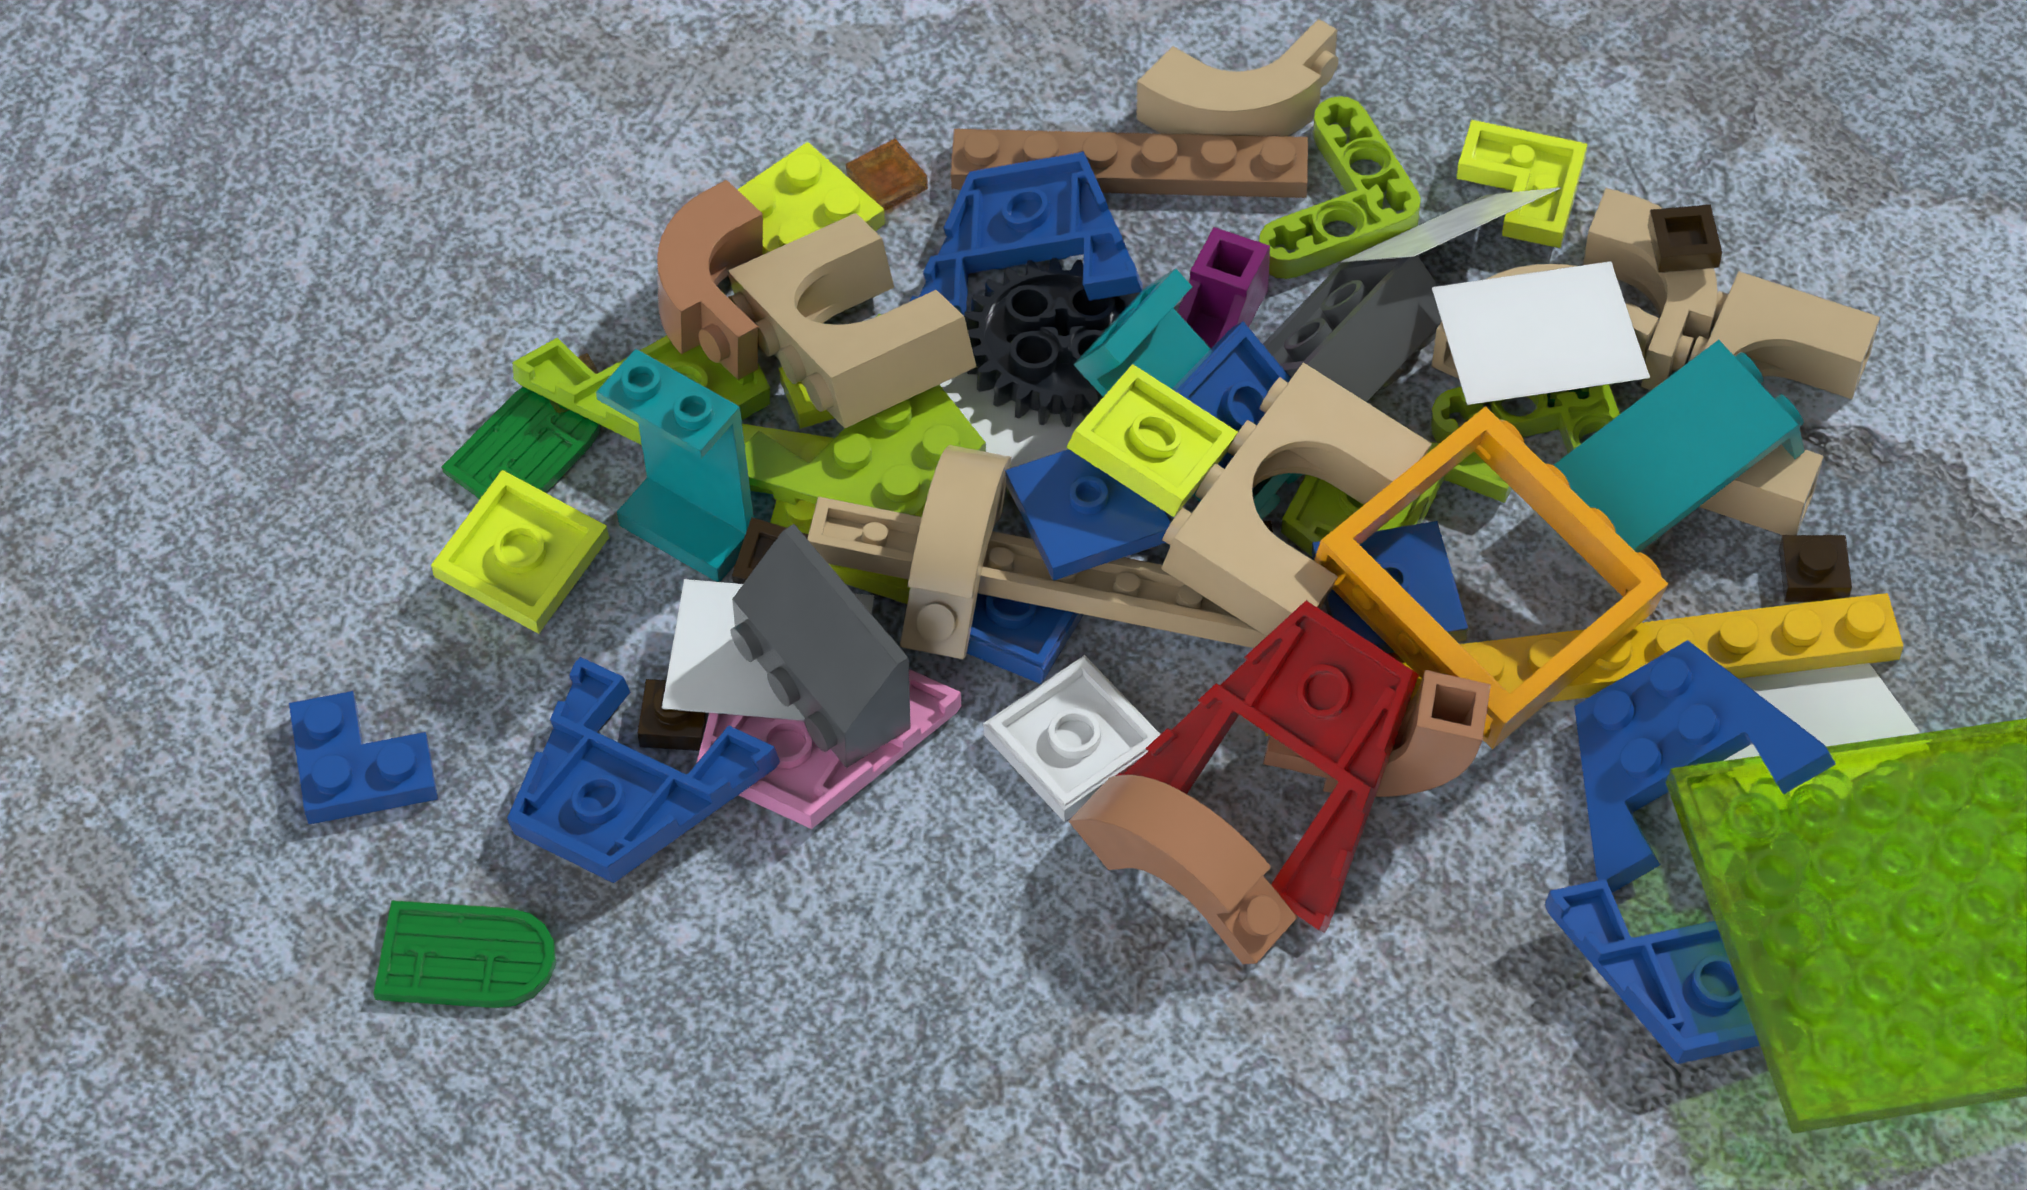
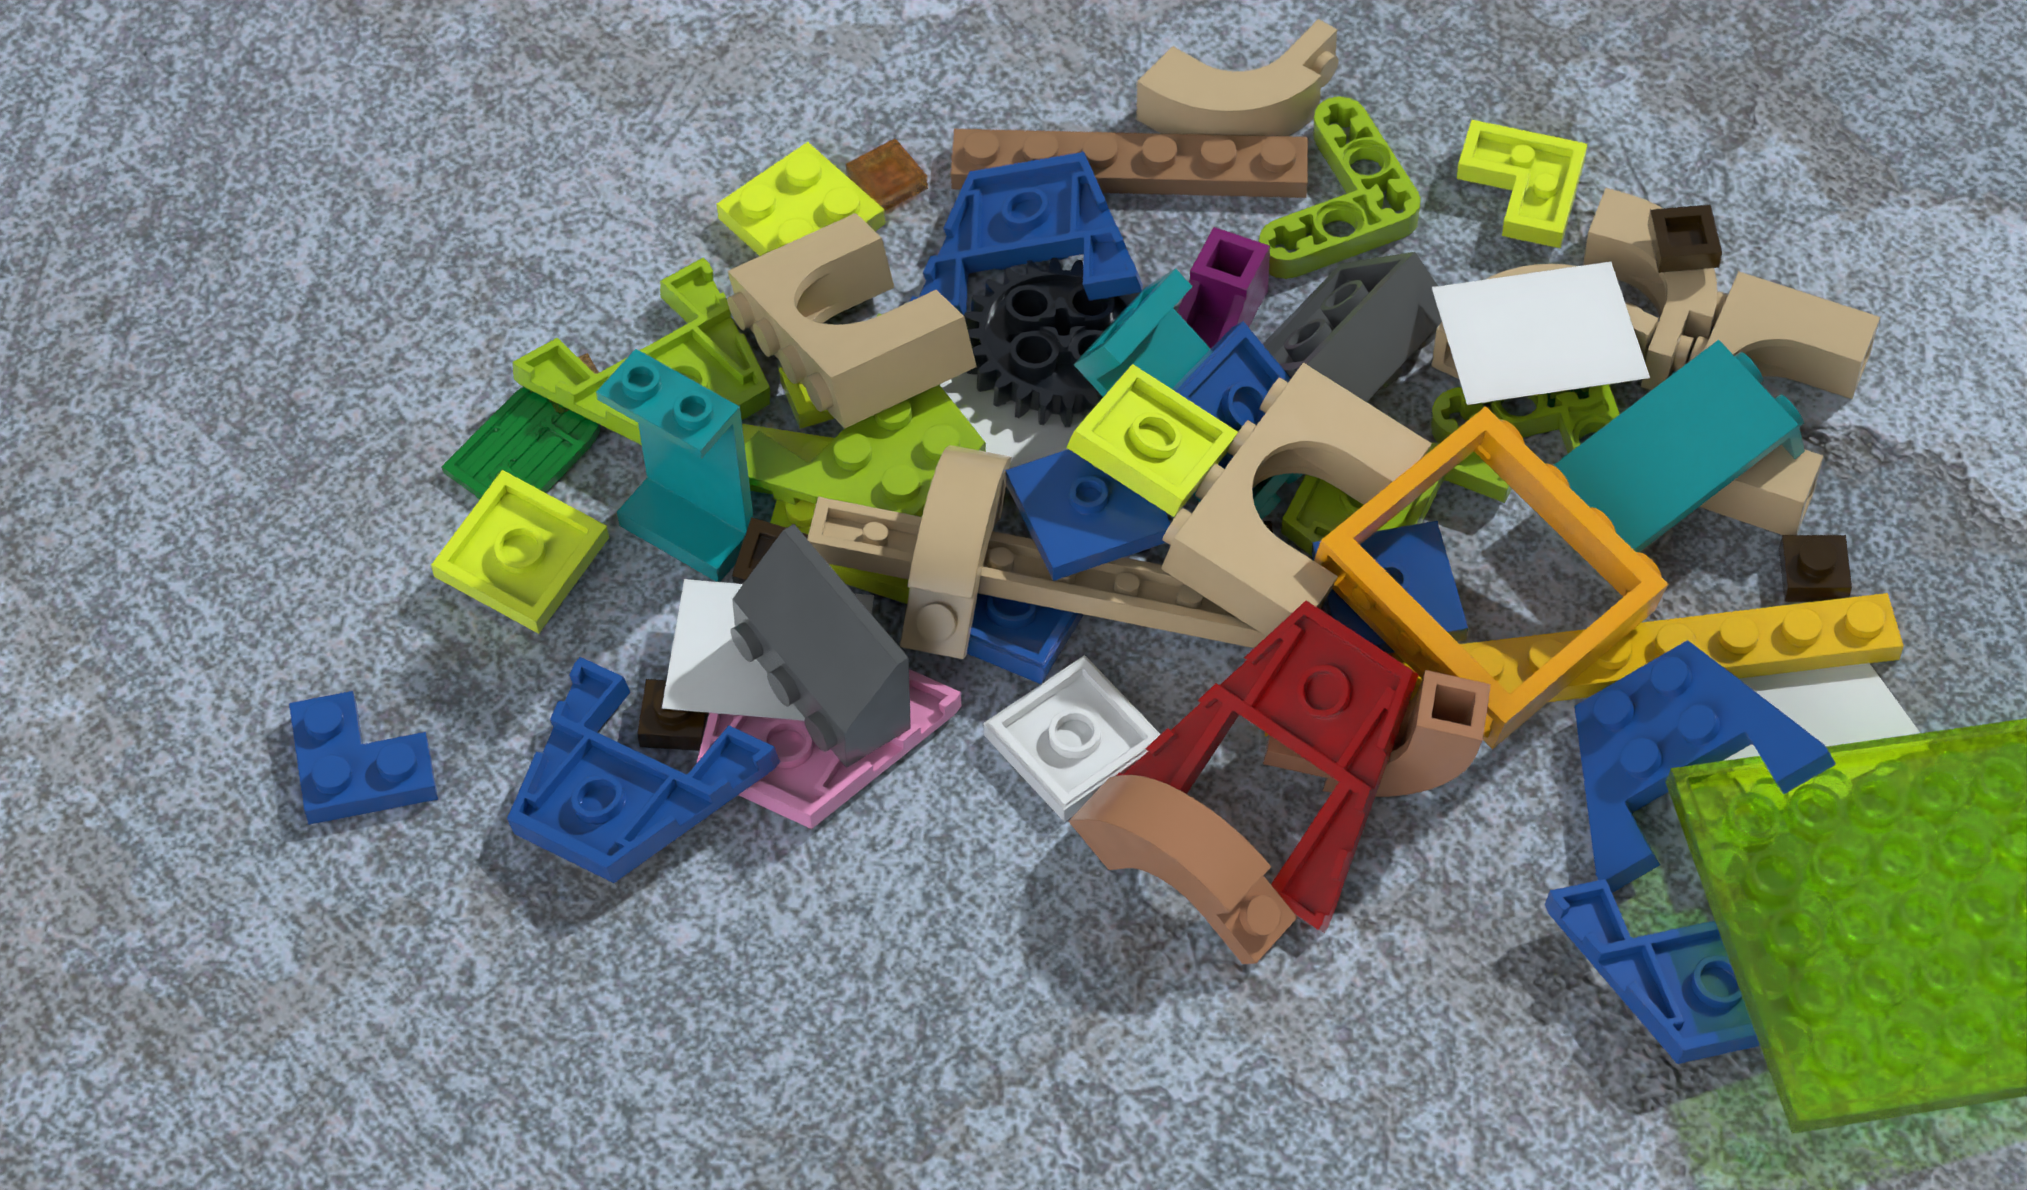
(463, 955): green window -> none
(693, 256): nougat arch -> none
(1450, 225): white sticker -> none

